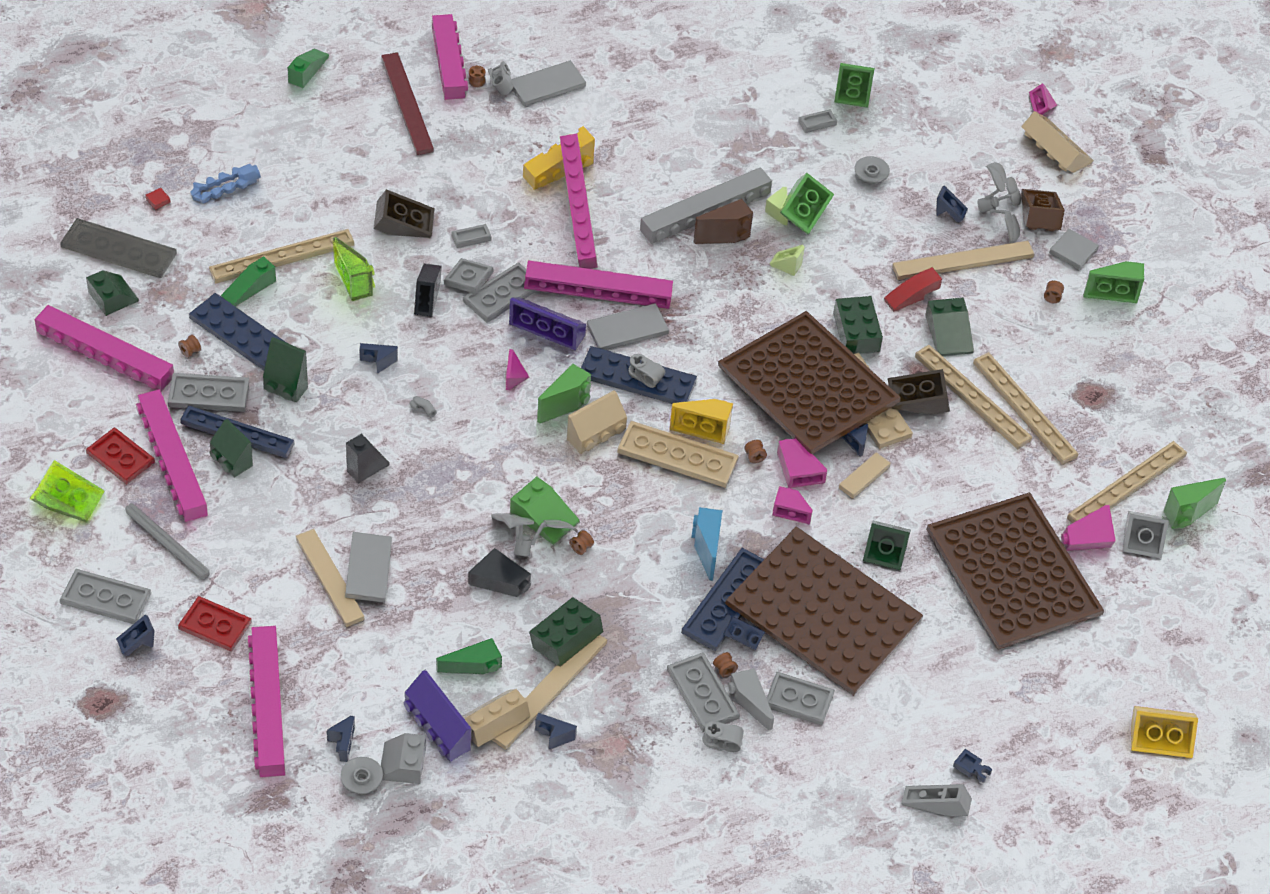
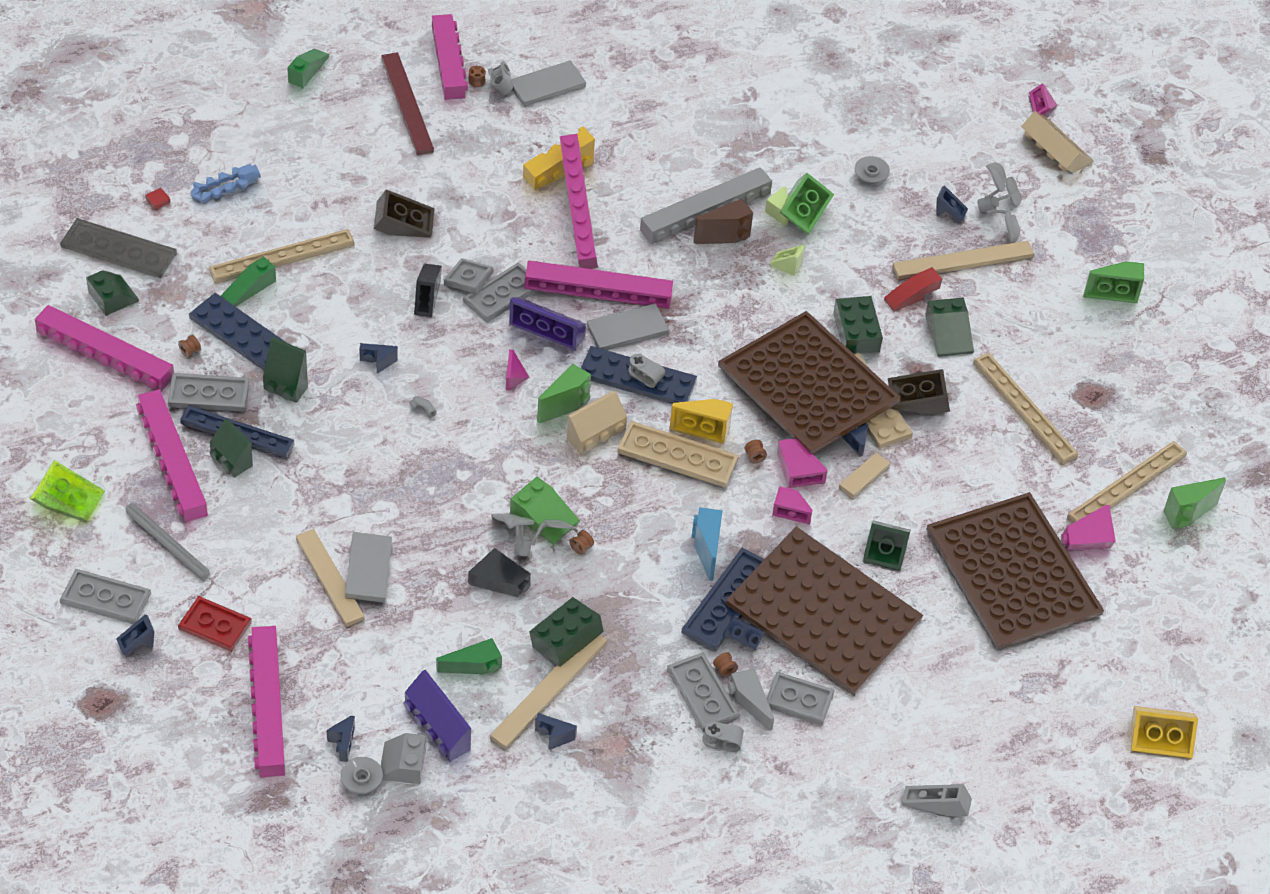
(120, 455): red tile -> none
(353, 270): clear neon green slope -> none
(363, 458): black slope -> none
(471, 236): light grey tile -> none
(497, 716): tan slope -> none
(817, 121): light grey tile -> none
(854, 85): bright green slope -> none
(971, 764): dark blue plate -> none
(975, 397): tan tile -> none
(1042, 210): reddish brown slope -> none
(1054, 291): dark orange wheel -> none
(1074, 249): light grey tile -> none
(1145, 534): light grey slope -> none

